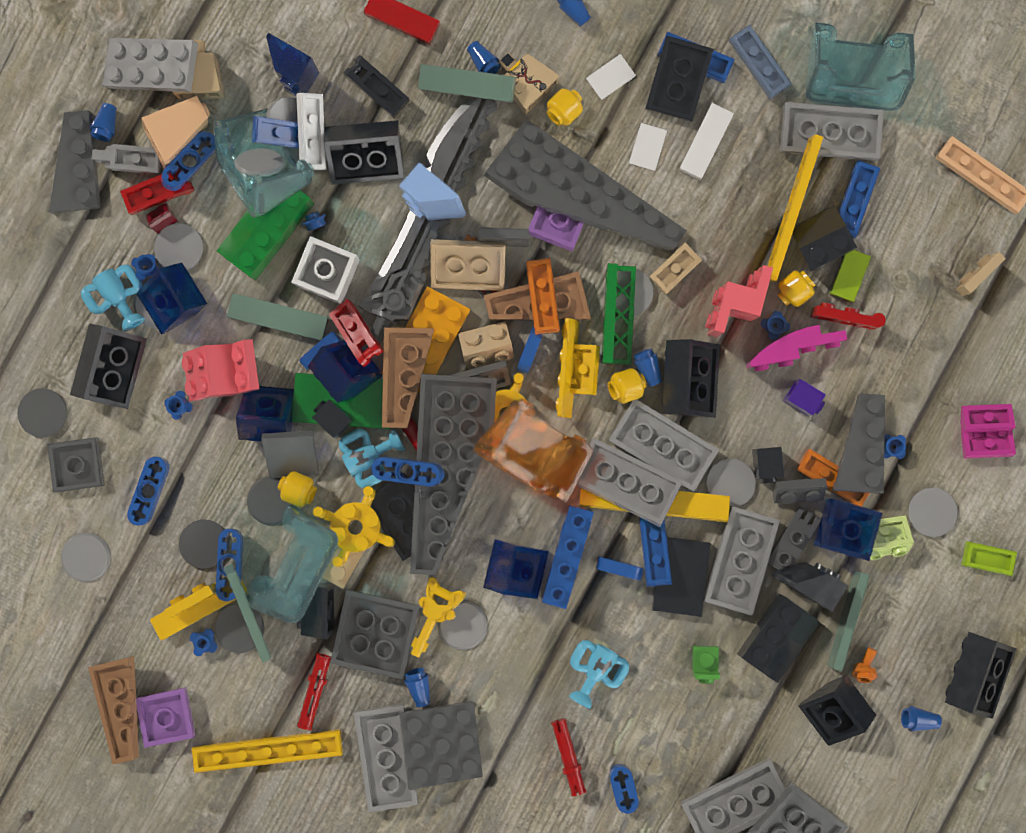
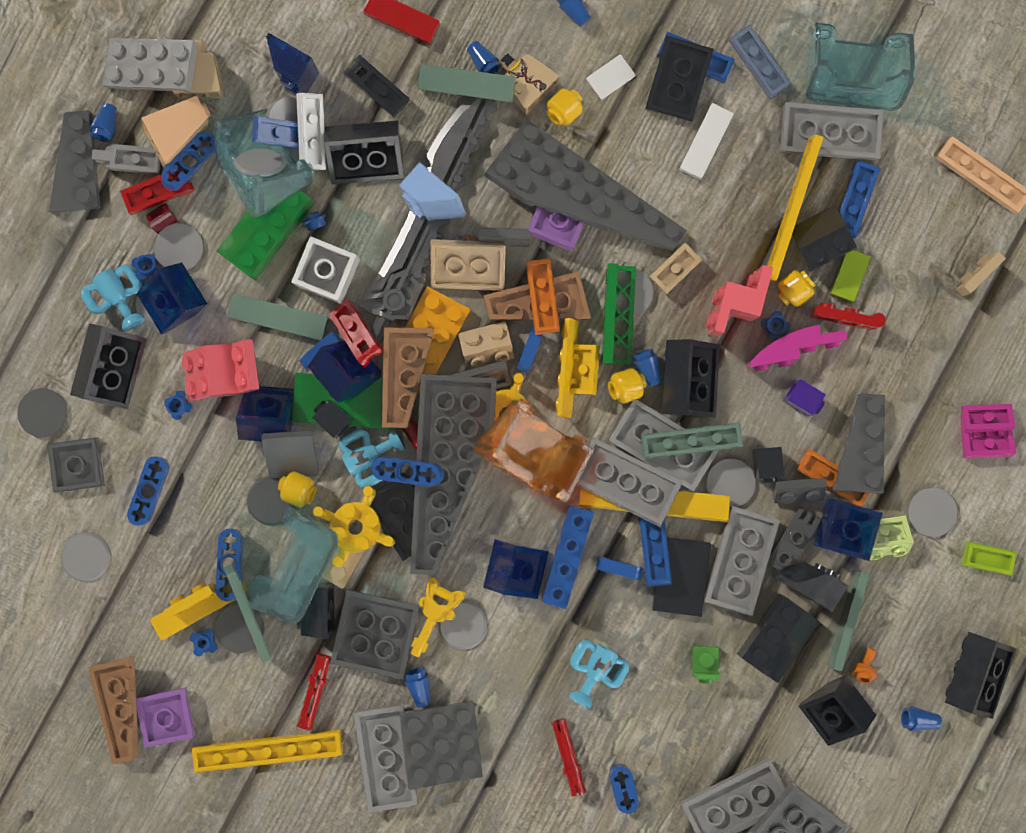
(200, 543): dark grey piece -> none
(648, 146): white sticker -> none
(691, 440): none -> sand green tile
(900, 446): blue plate -> none

